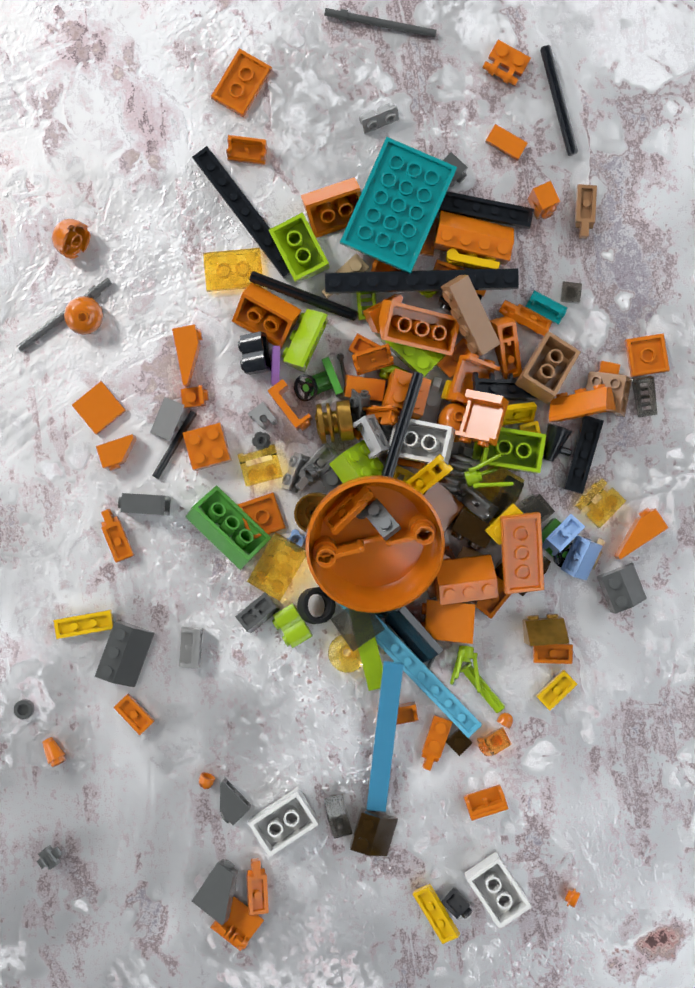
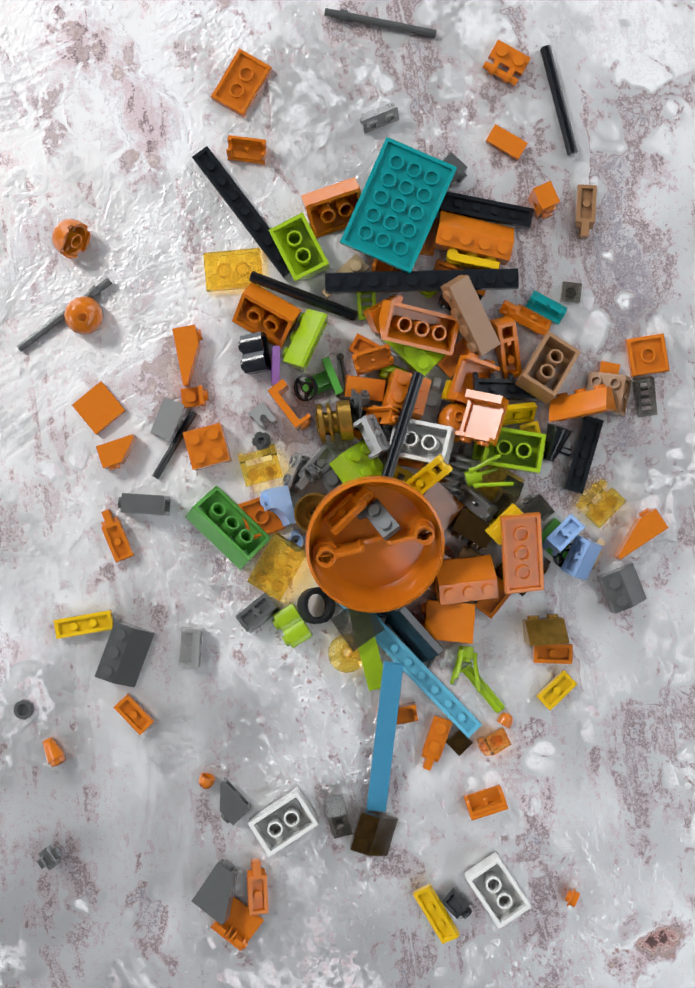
(279, 502): none -> light blue arch

